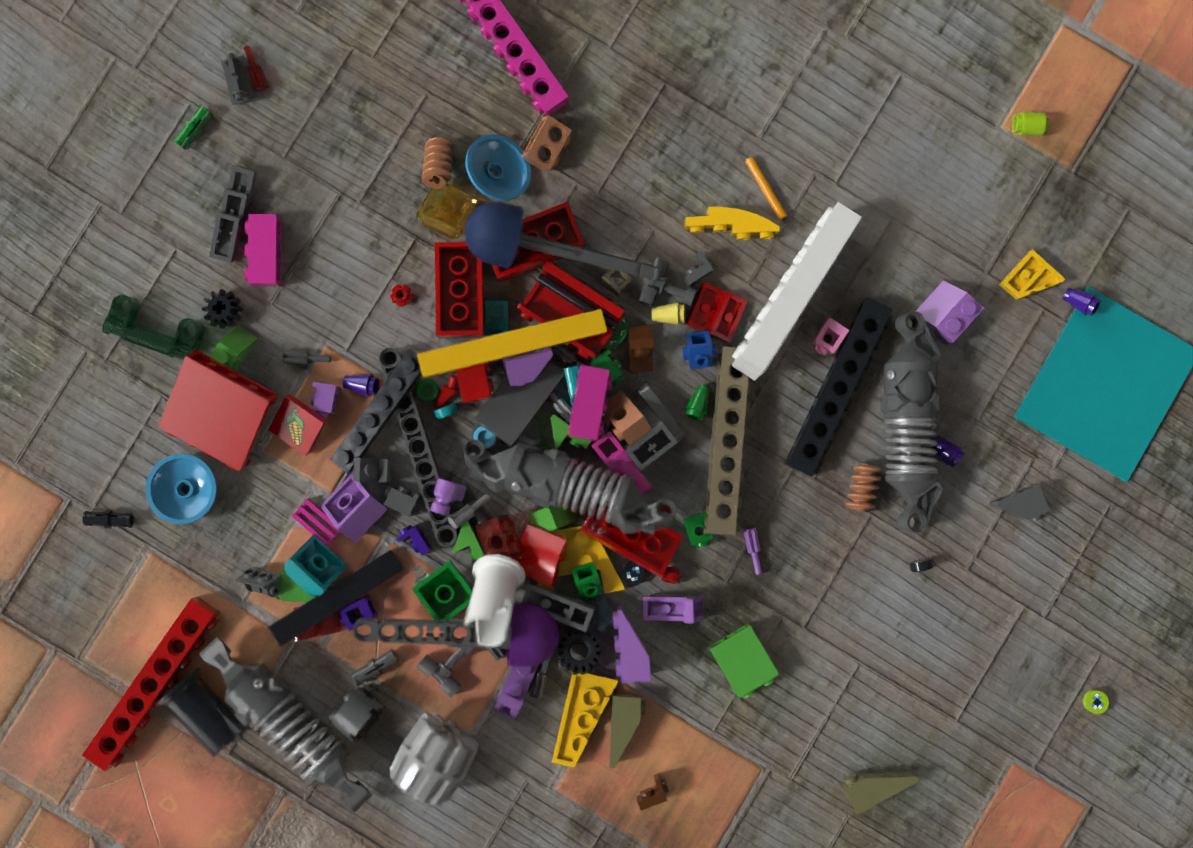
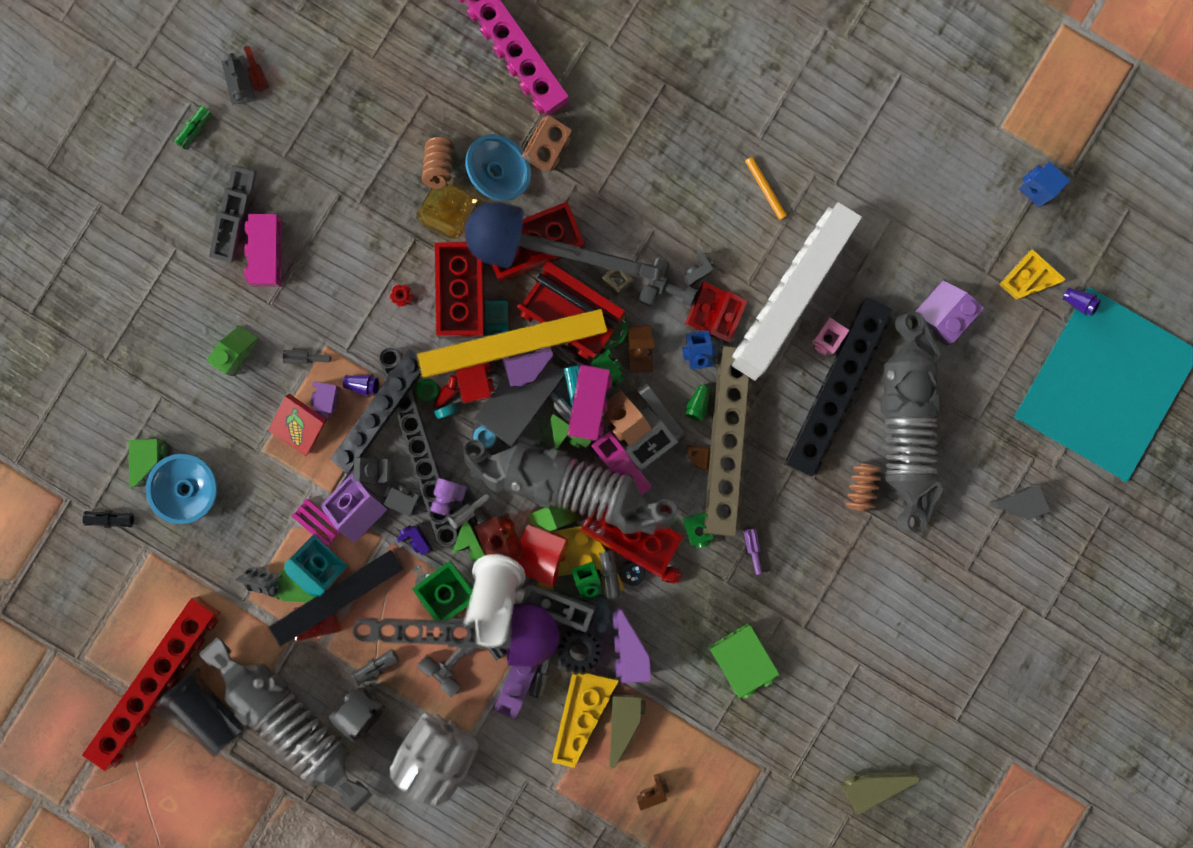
(143, 457): none -> bright green slope
(148, 337): clear green piece -> none
(216, 410): panel -> none
(226, 316): black gear -> none
(348, 616): dark purple brick -> none
(610, 574): none -> dark grey axle
(671, 313): light yellow cone -> none
(674, 608): medium lavender bracket -> none
(698, 456): none -> reddish brown tile
(741, 223): yellow slope -> none
(921, 565): black tile -> none
(948, 451): dark purple cone -> none
(1030, 123): lime brick -> none
(1043, 183): none -> blue brick
(1095, 701): lime tile -> none

